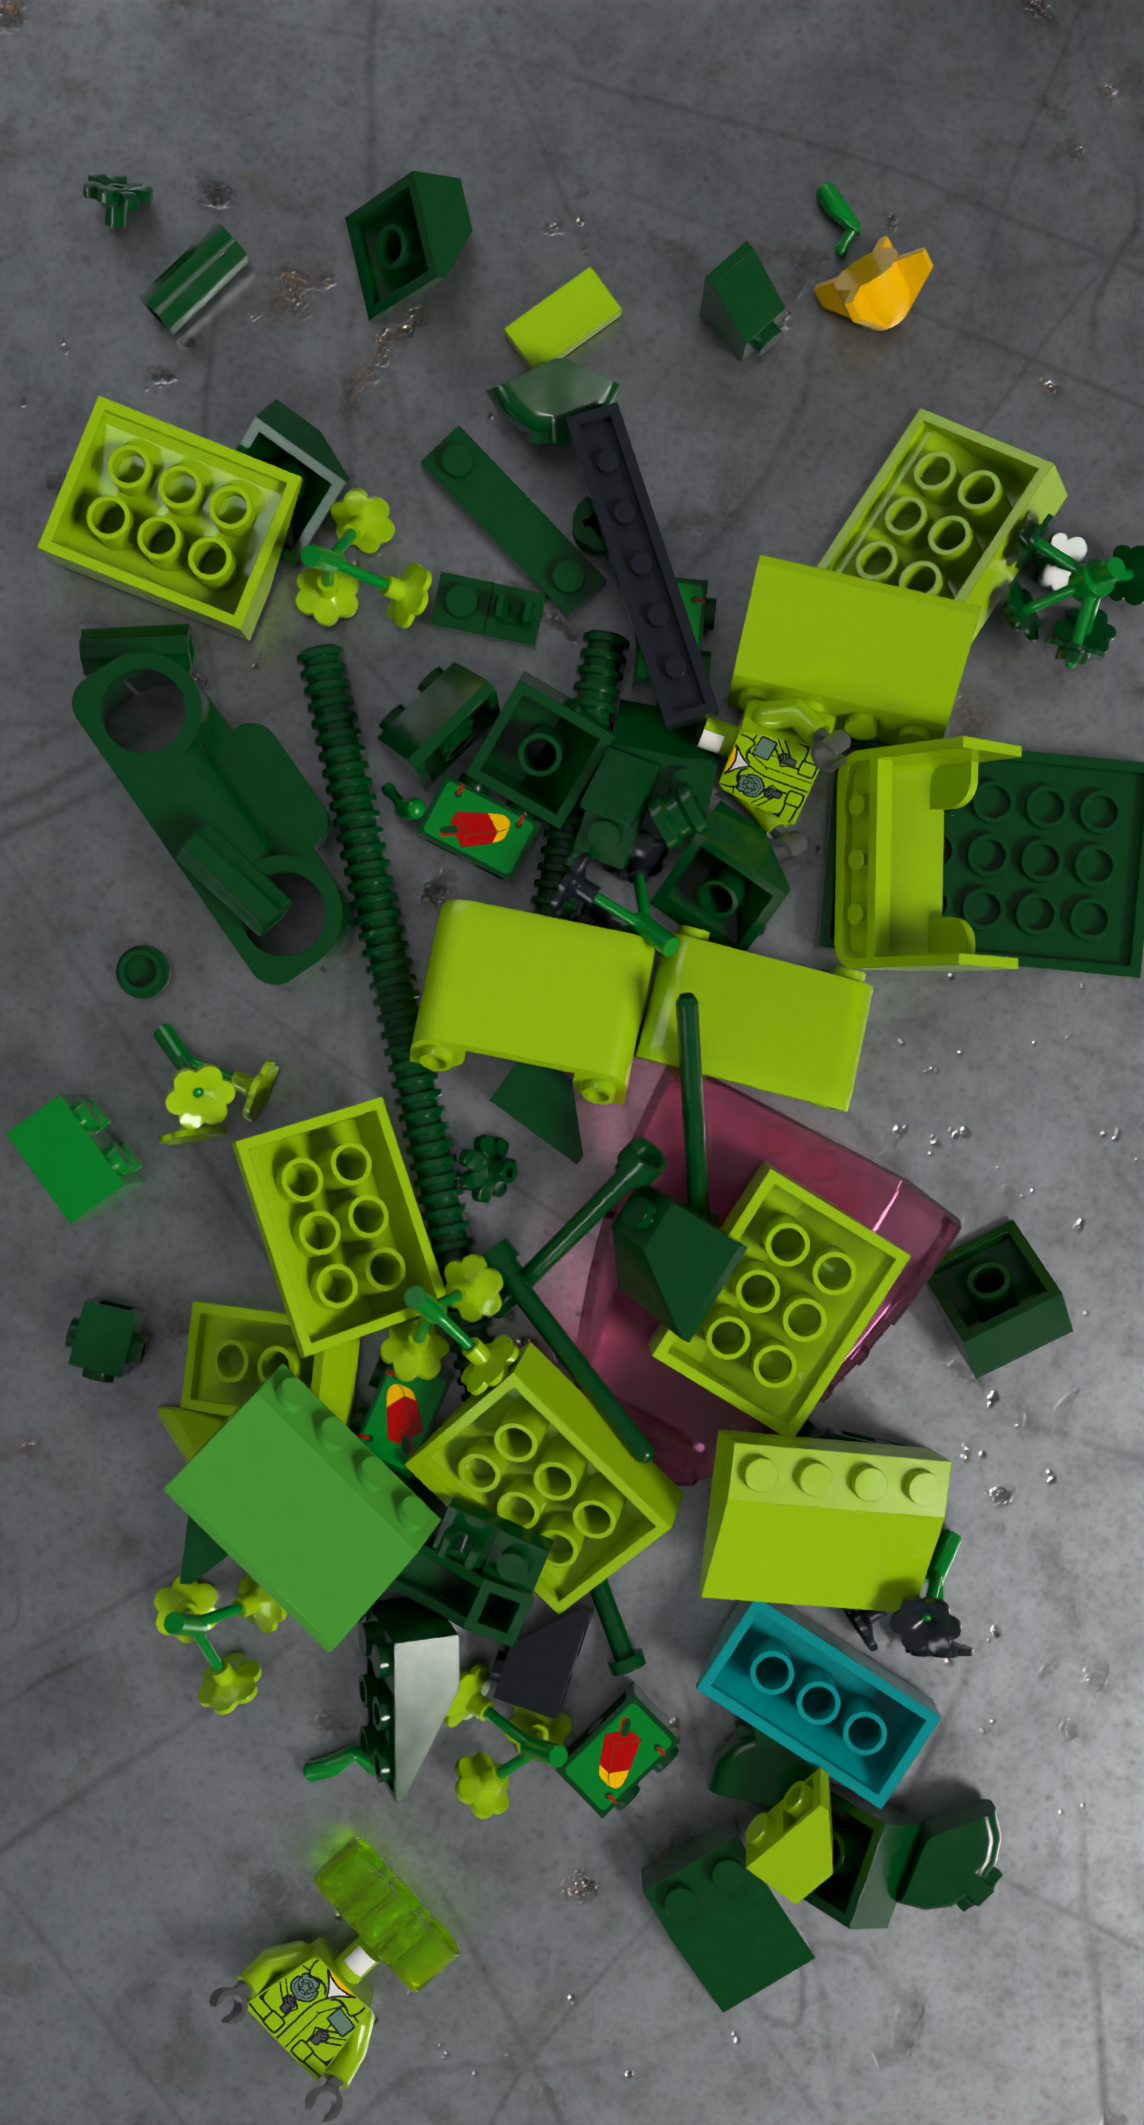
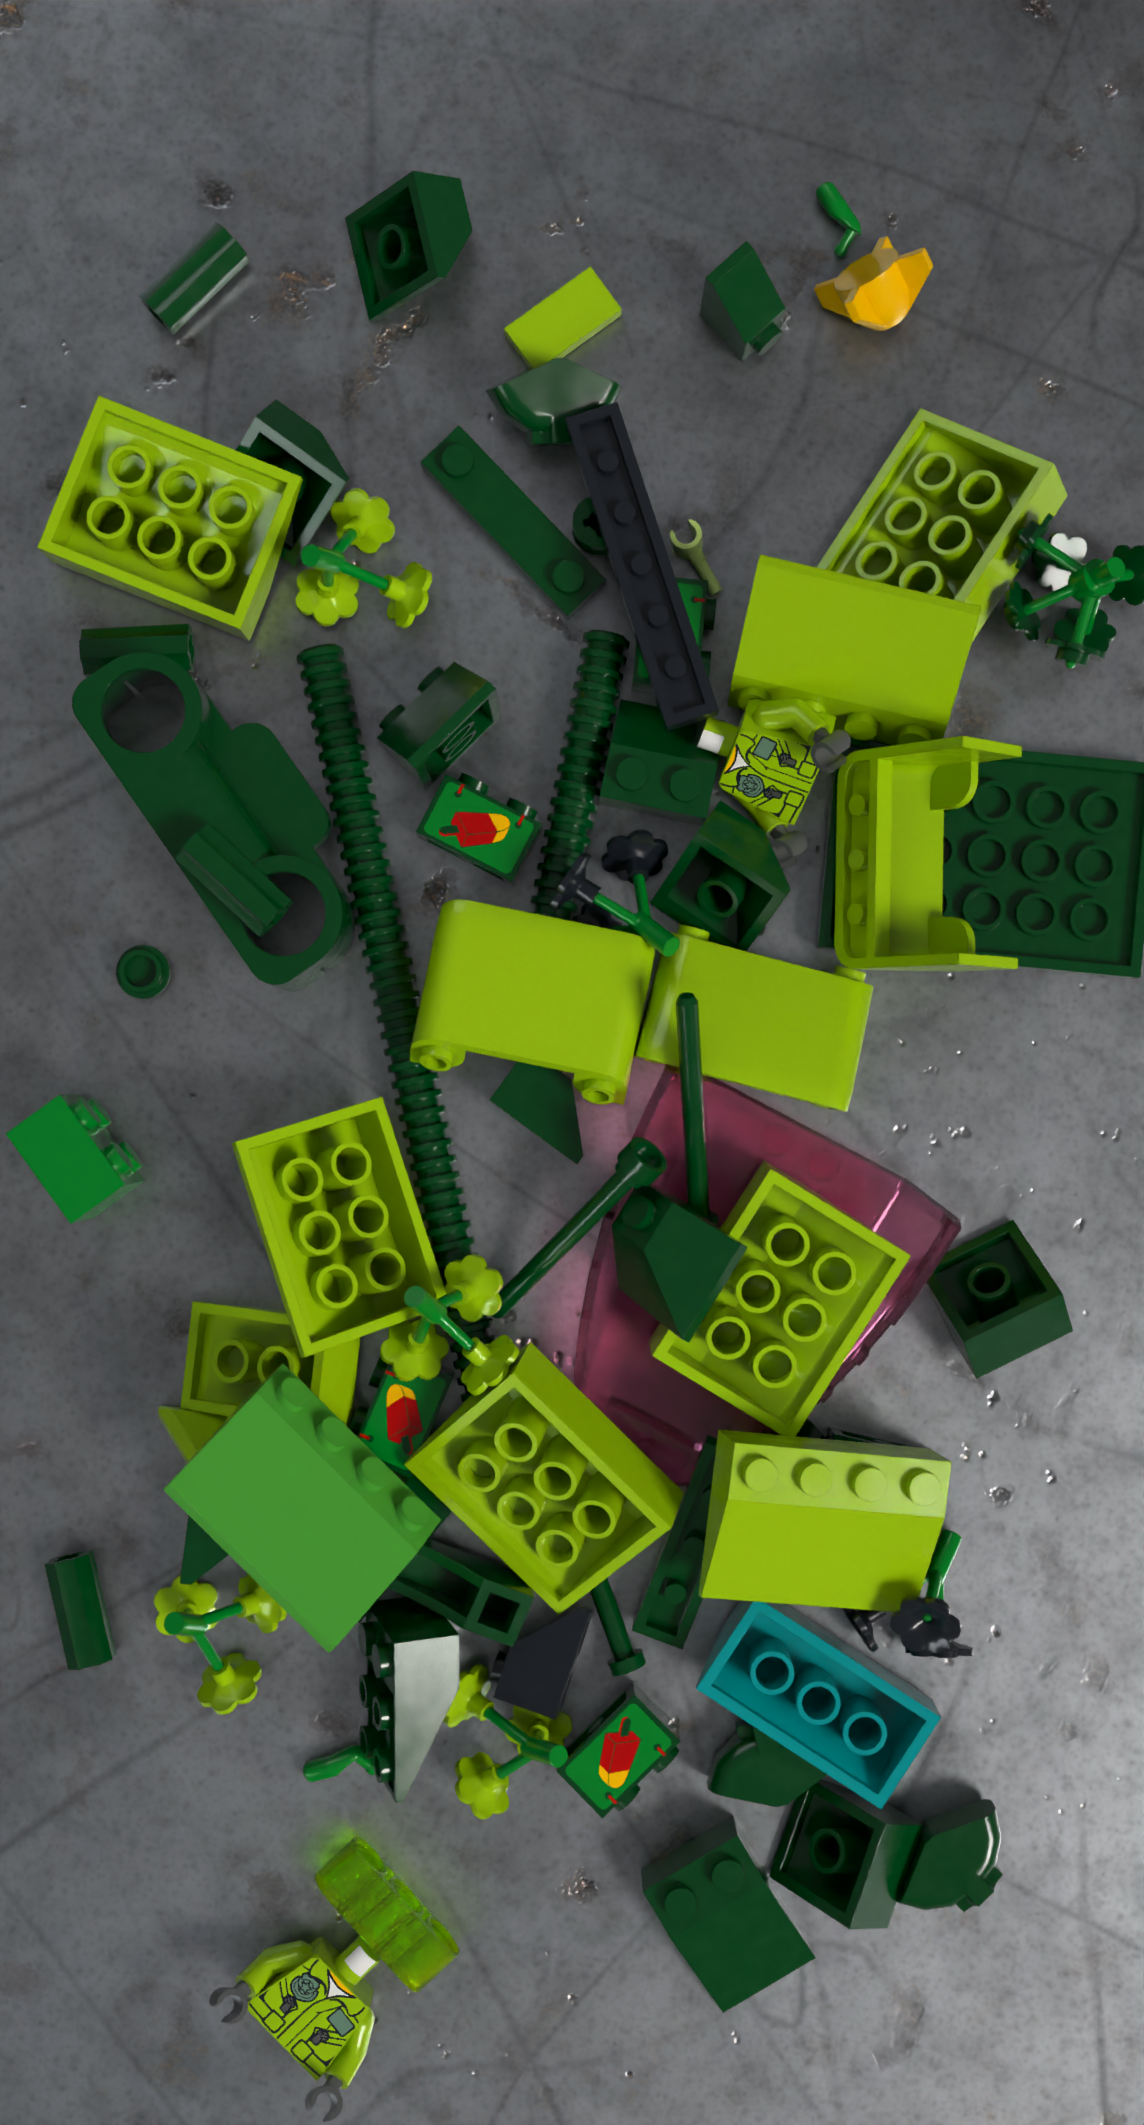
(80, 1610): none -> dark green axle
(107, 1339): dark green brick -> none
(117, 196): dark green plant -> none
(205, 1089): lime plant -> none
(404, 808): green piece -> none
(487, 1168): dark green plant -> none
(488, 610): dark green plate -> none
(492, 1544): dark green plate -> none
(505, 1260): dark green piece -> none
(541, 750): dark green slope -> none
(616, 806): dark green slope -> none
(673, 1588): none -> dark green plate
(678, 815): dark green wheel -> none
(693, 553): none -> yellowish green hand
(794, 1839): lime slope -> none

